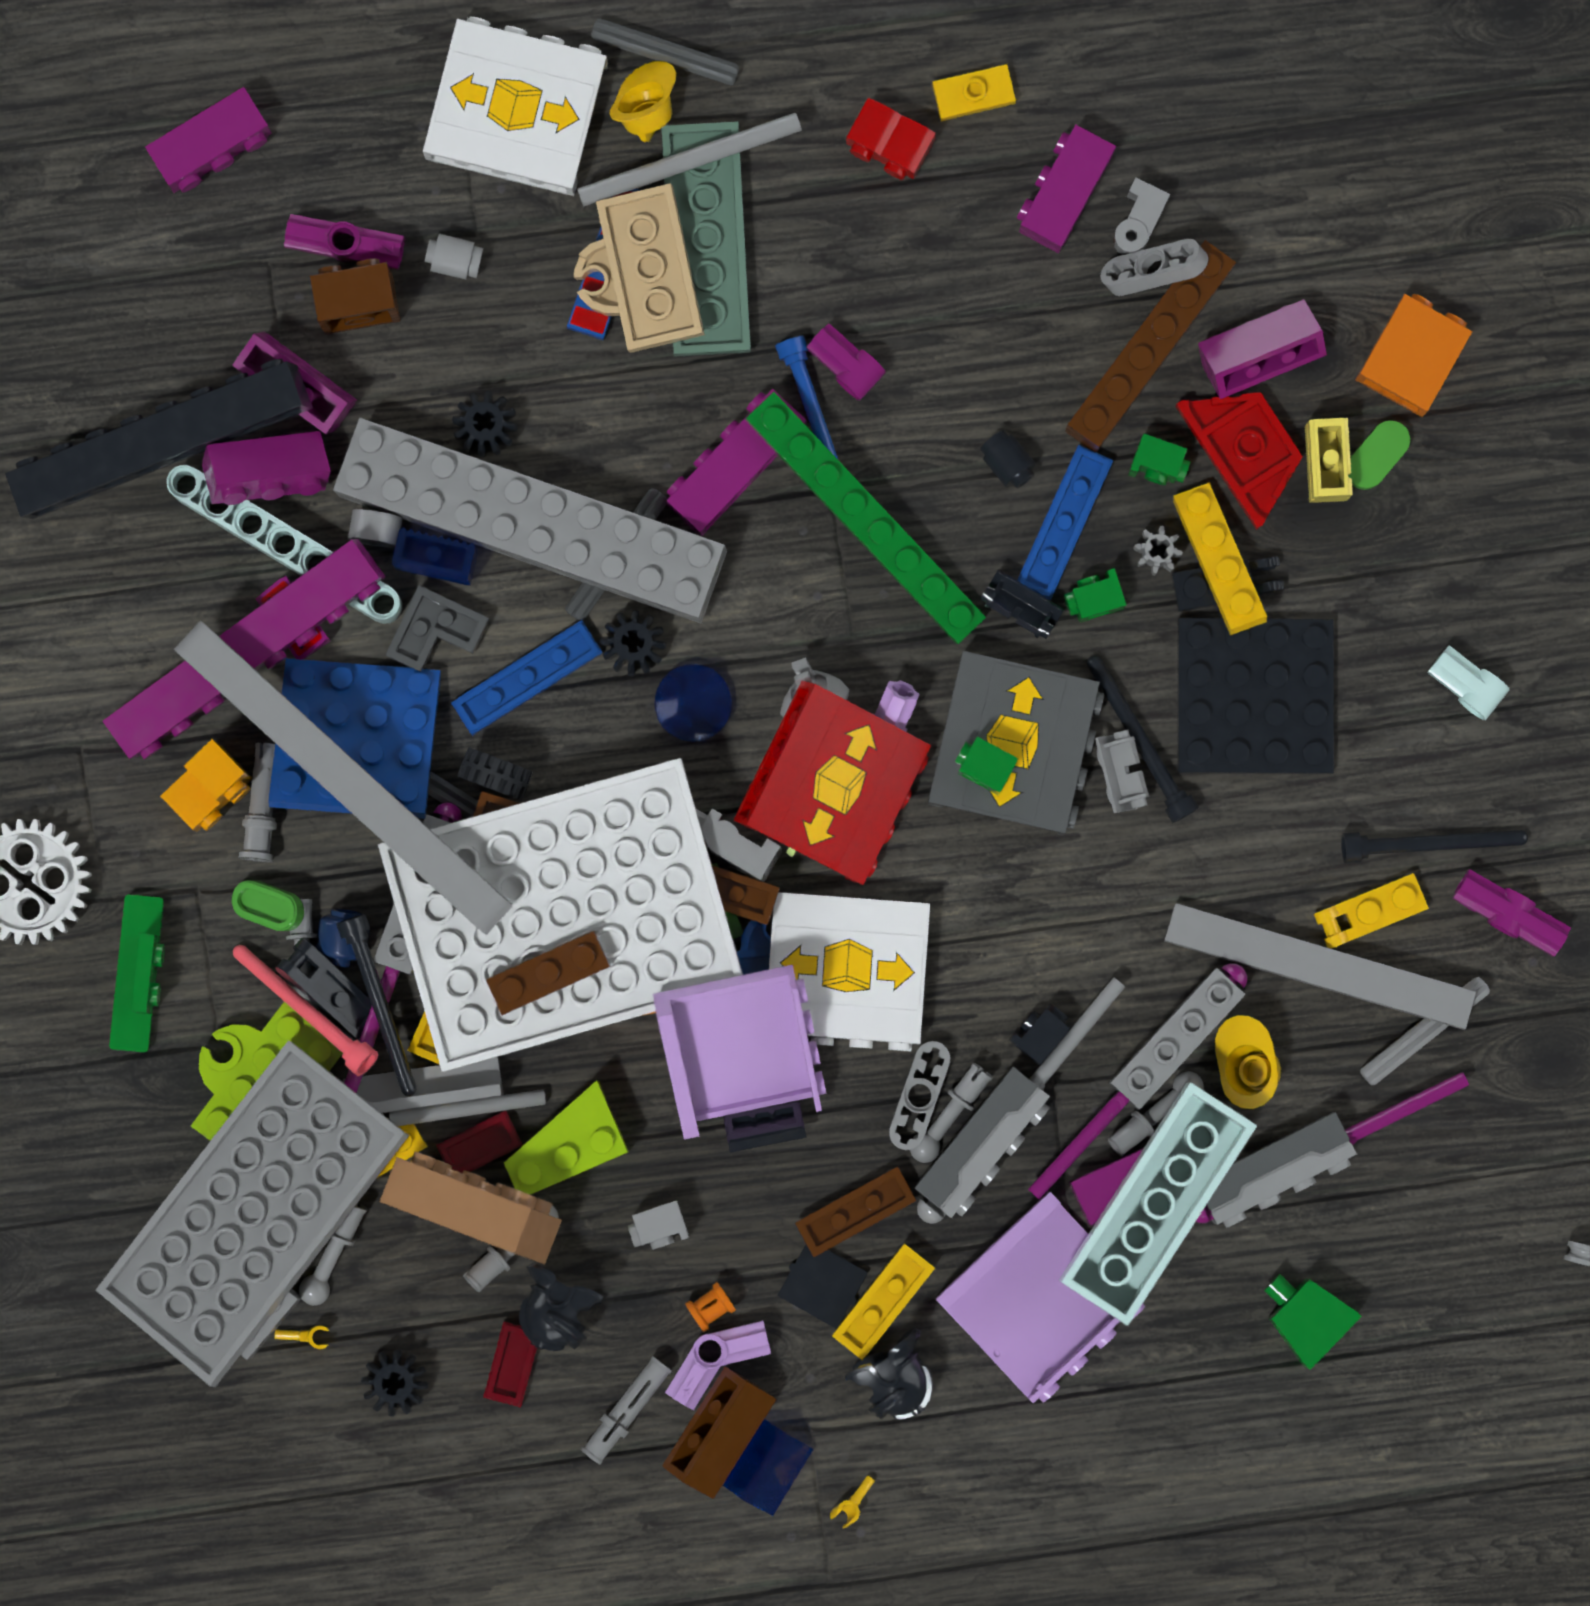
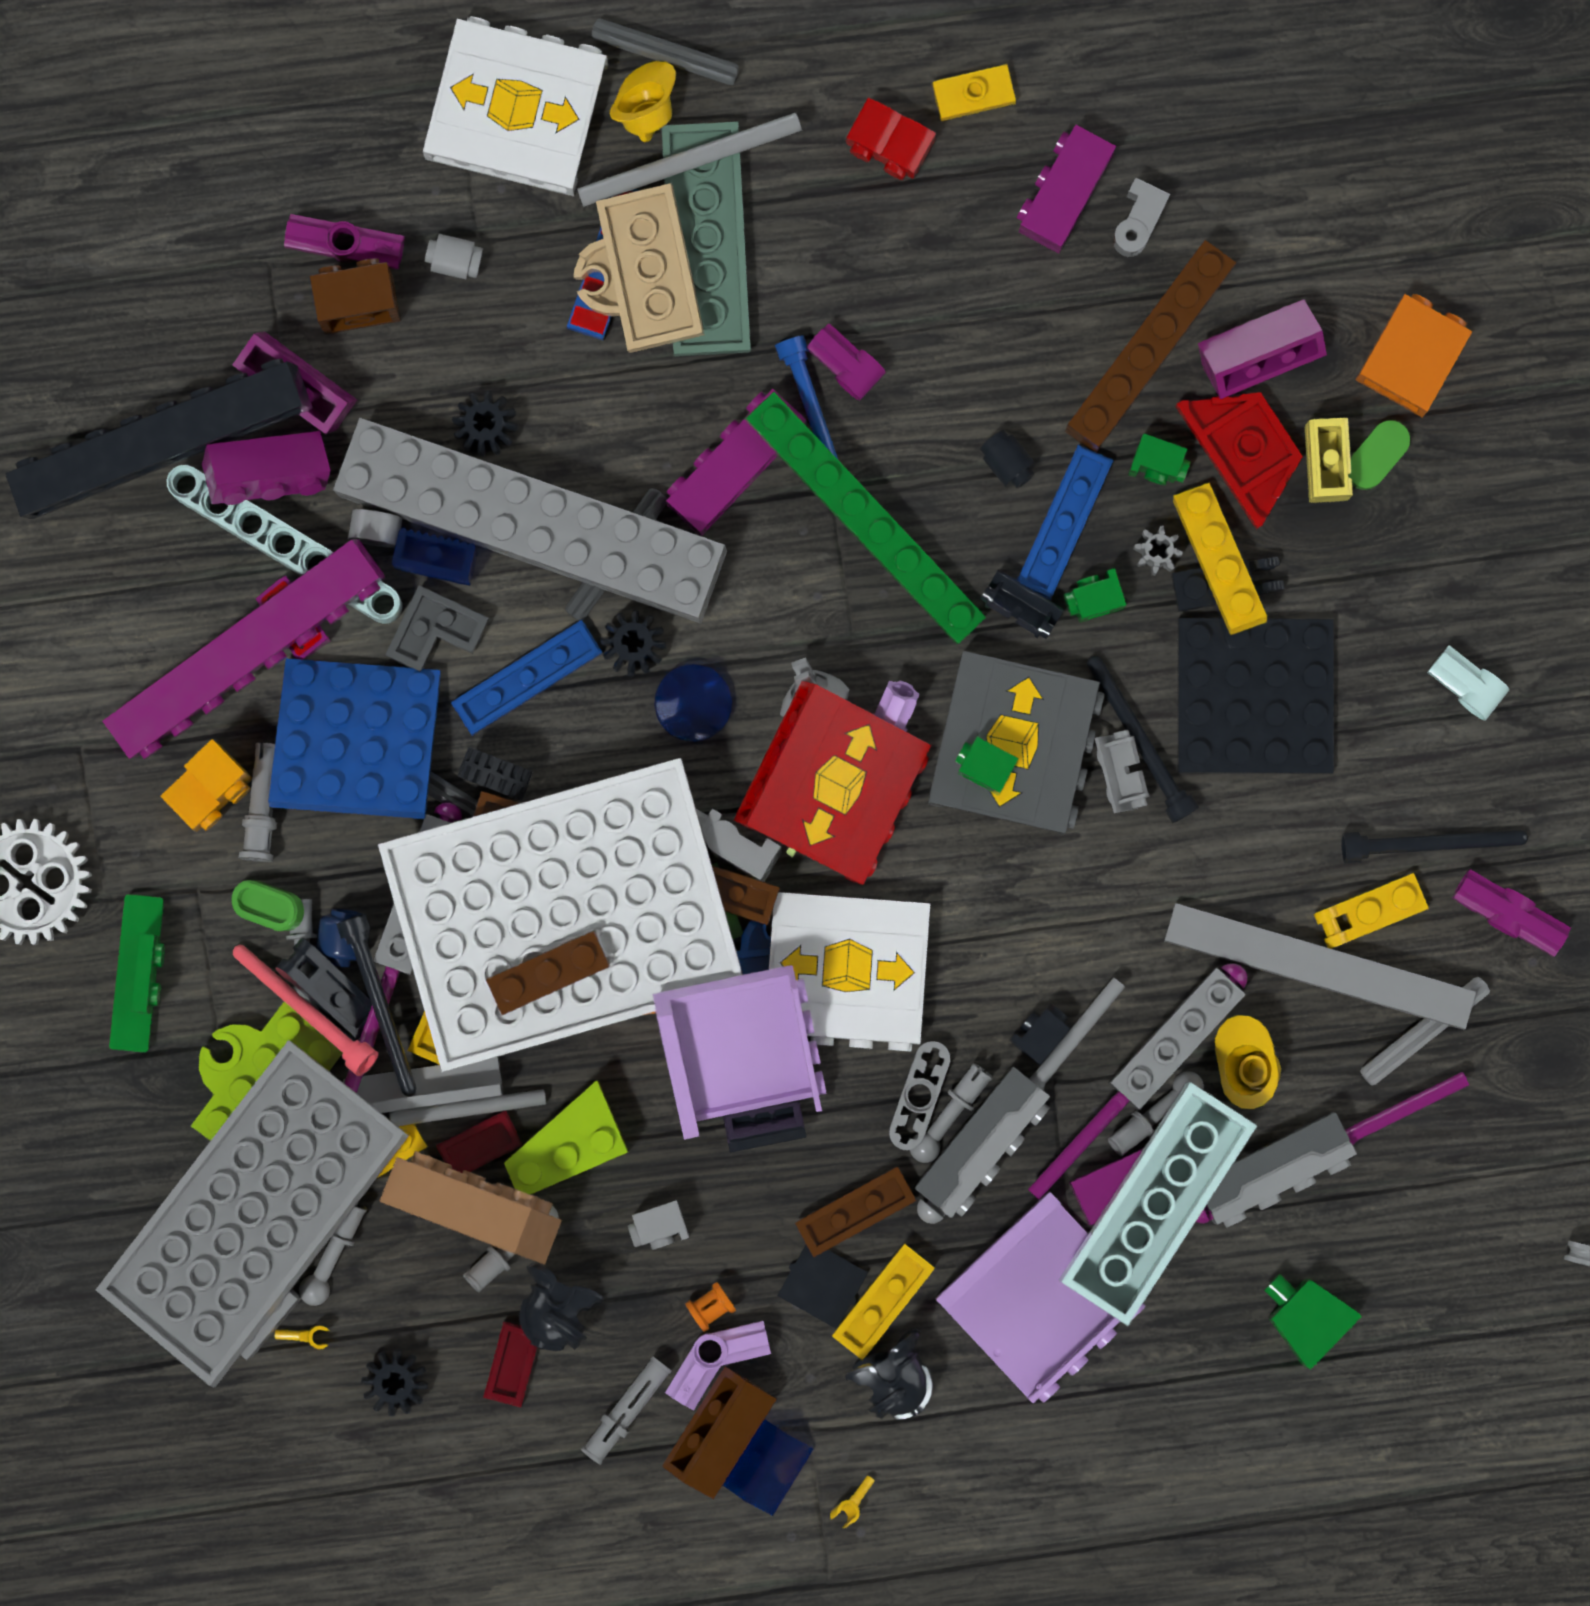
(209, 141): magenta brick -> none
(343, 777): light grey beam -> none
(1179, 262): light grey beam -> none

